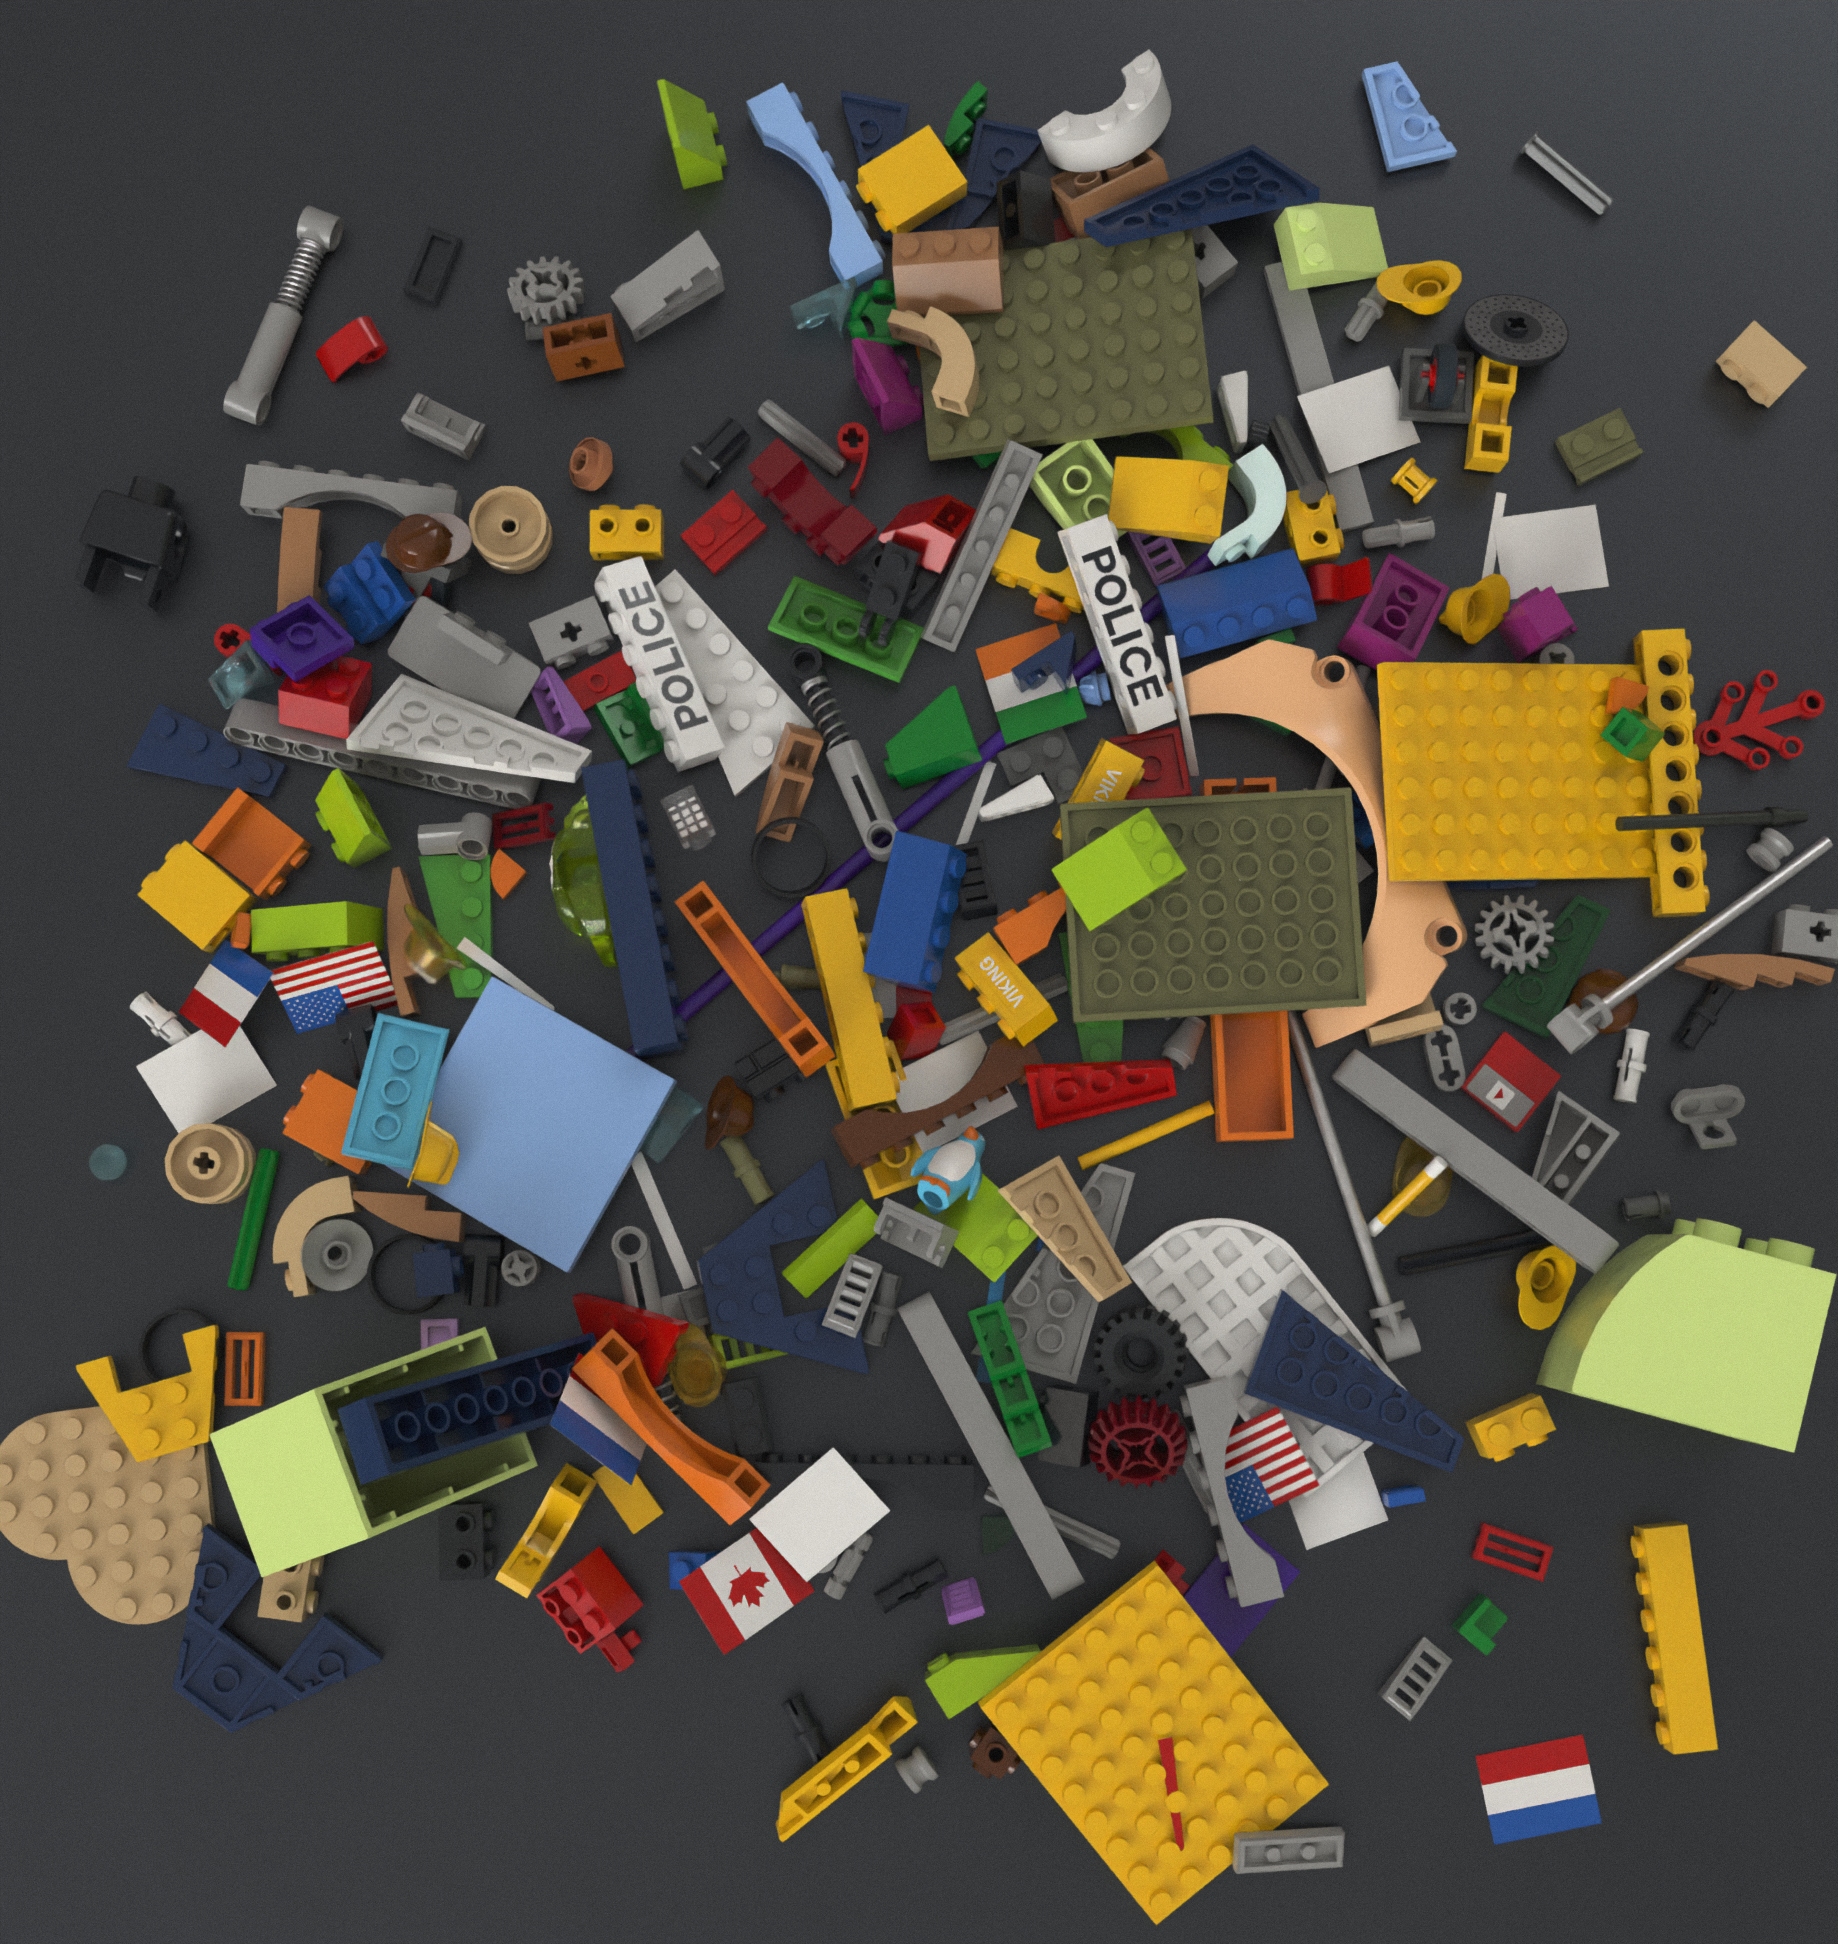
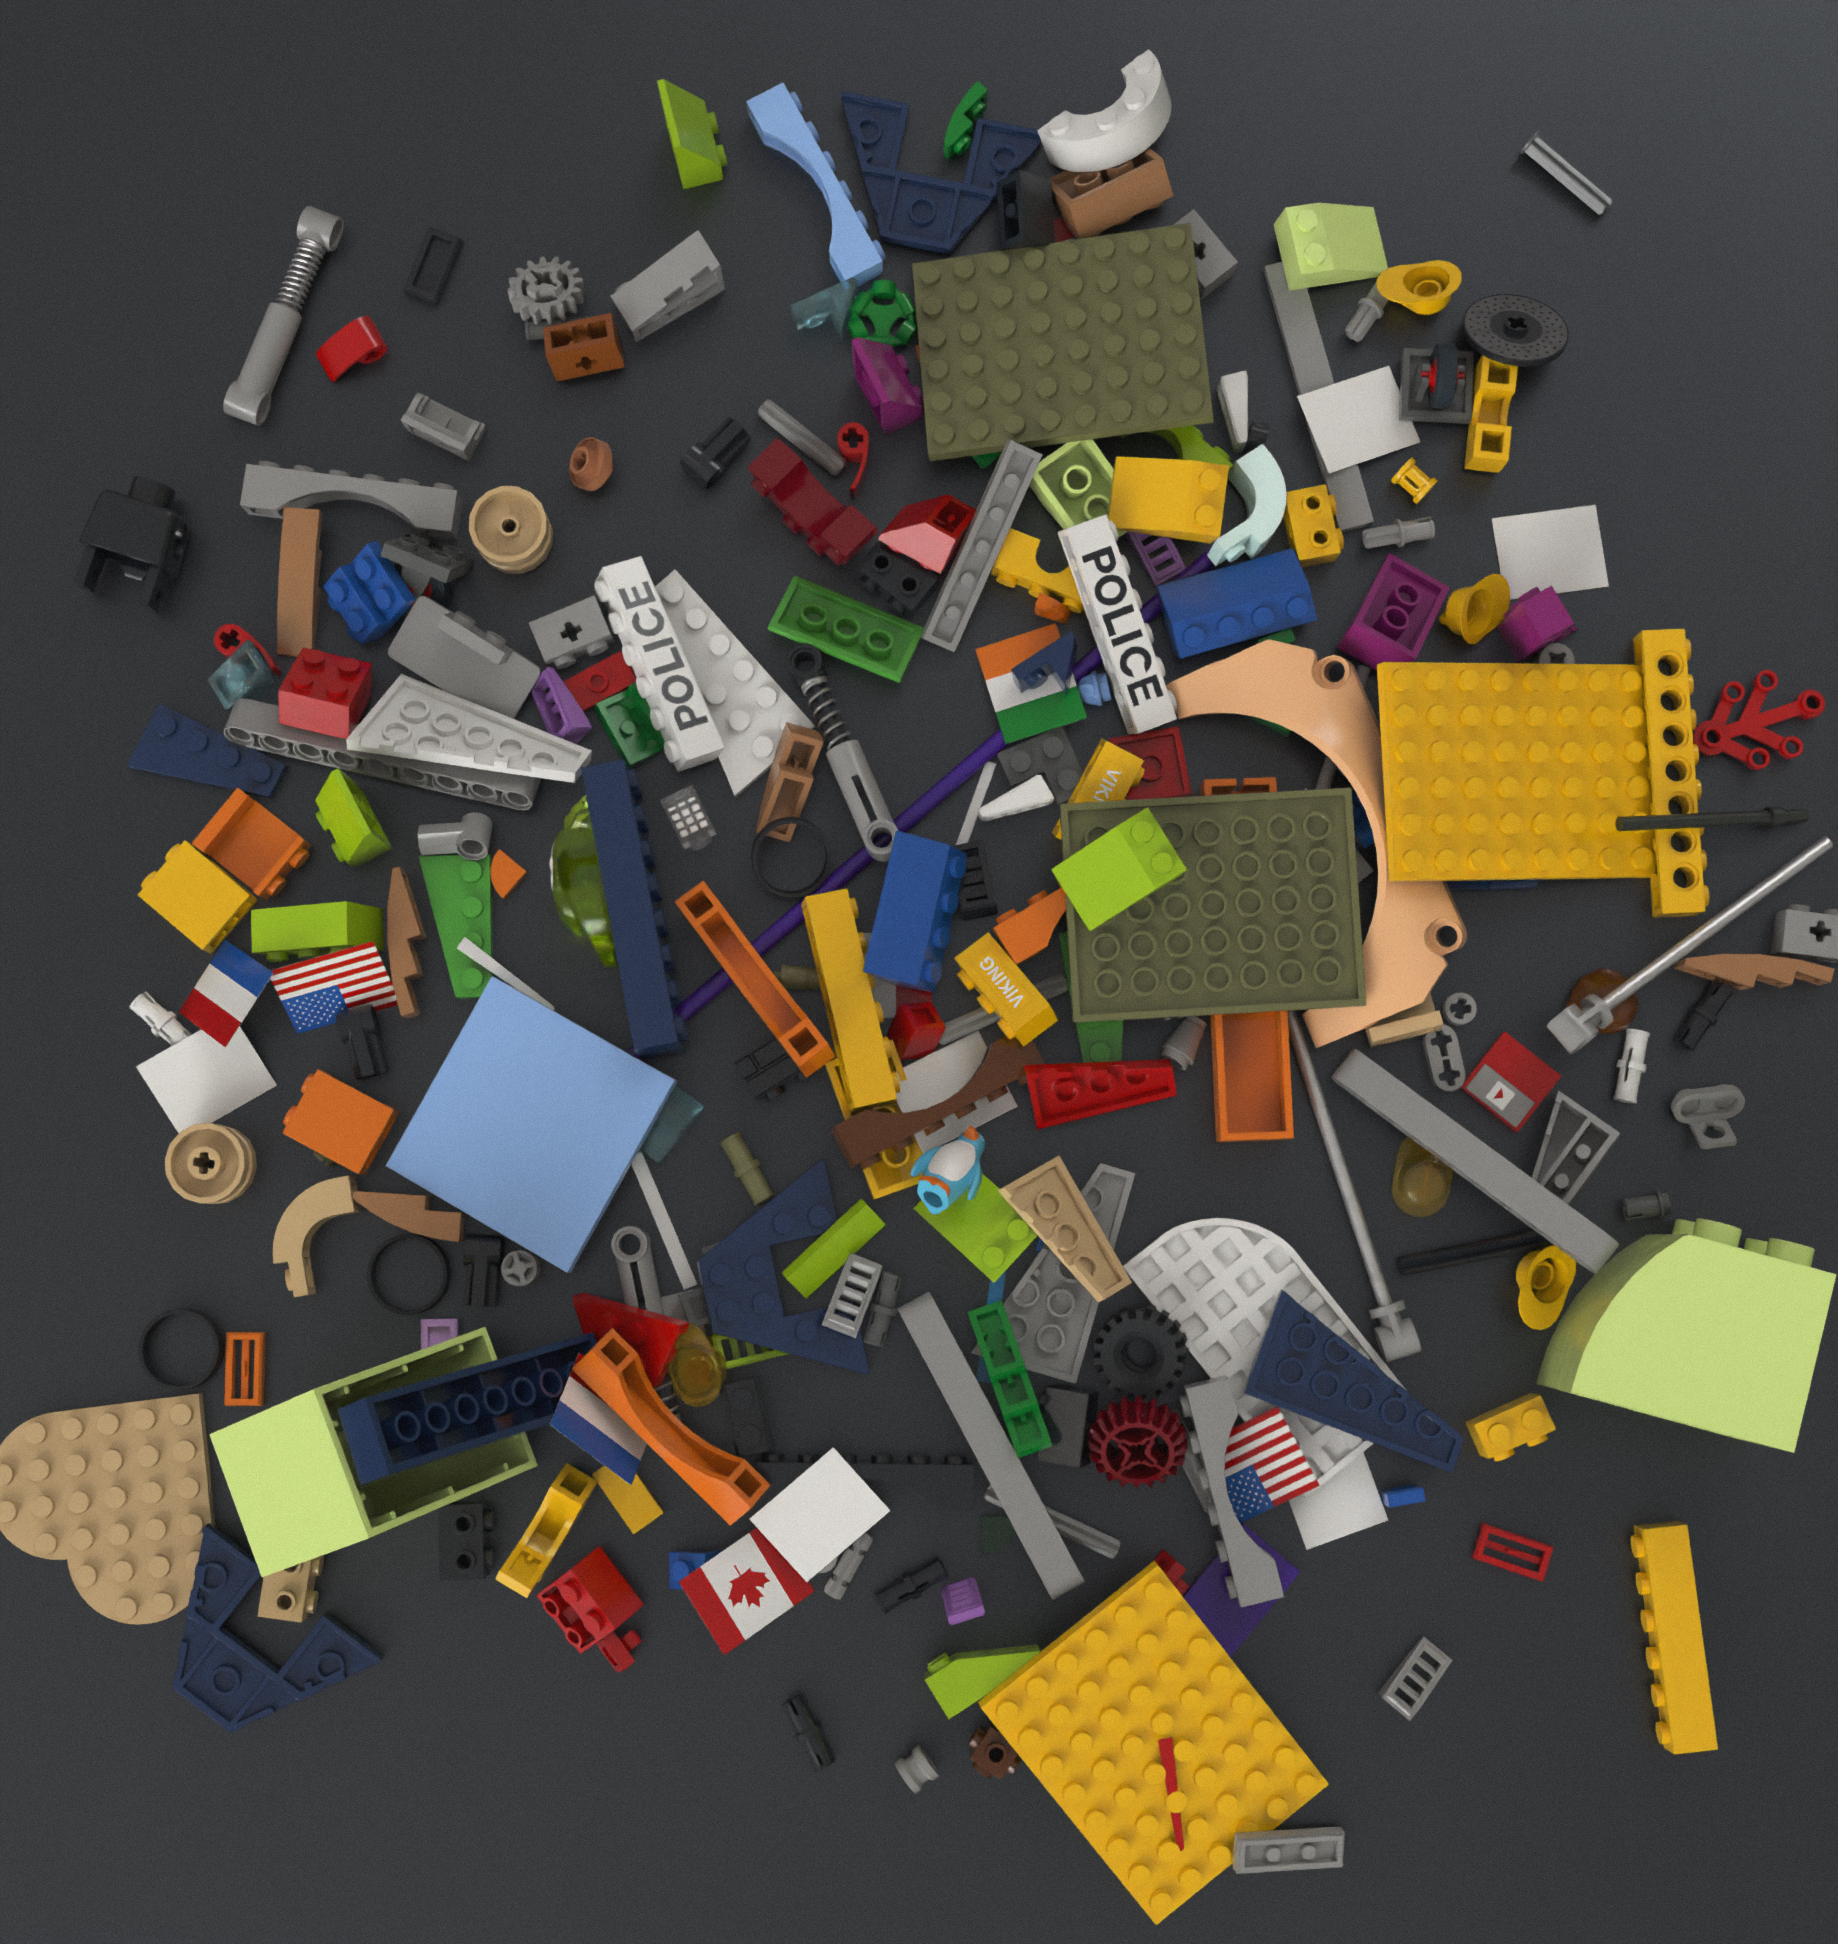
(108, 1162): clear light blue plate -> none
(163, 1413): yellow wing -> none
(241, 931): orange tile -> none
(253, 1219): green axle -> none
(300, 638): dark purple plate -> none
(348, 1266): light grey dish -> none
(395, 1092): medium azure tile -> none
(427, 950): clear yellow piece -> none
(428, 542): reddish brown piece -> none
(437, 1154): yellow piece -> none
(437, 1270): dark blue brick -> none
(544, 823): dark red tile -> none
(626, 533): yellow brick -> none
(723, 532): red plate -> none
(728, 1112): reddish brown piece -> none
(844, 1766): yellow wedge -> none
(890, 589): black hinge -> none
(911, 182): yellow brick -> none
(915, 1232): light grey hinge -> none
(933, 742): green slope -> none
(949, 271): medium nougat slope -> none
(959, 373): tan arch -> none
(1145, 1135): yellow bar -> none
(1182, 705): white sticker -> none
(1218, 192): dark blue wing -> none
(1307, 481): dark grey axle -> none
(1338, 584): red panel -> none
(1401, 121): light blue wing -> none
(1407, 1195): yellow bar -> none
(1480, 1623): green panel -> none
(1491, 551): white sticker -> none
(1527, 929): light grey gear -> none
(1538, 1789): sticker -> none
(1541, 992): dark green wing -> none
(1598, 446): olive plate -> none
(1624, 694): orange tile -> none
(1632, 734): green panel -> none
(1760, 364): tan brick -> none
(1770, 849): light grey wheel -> none

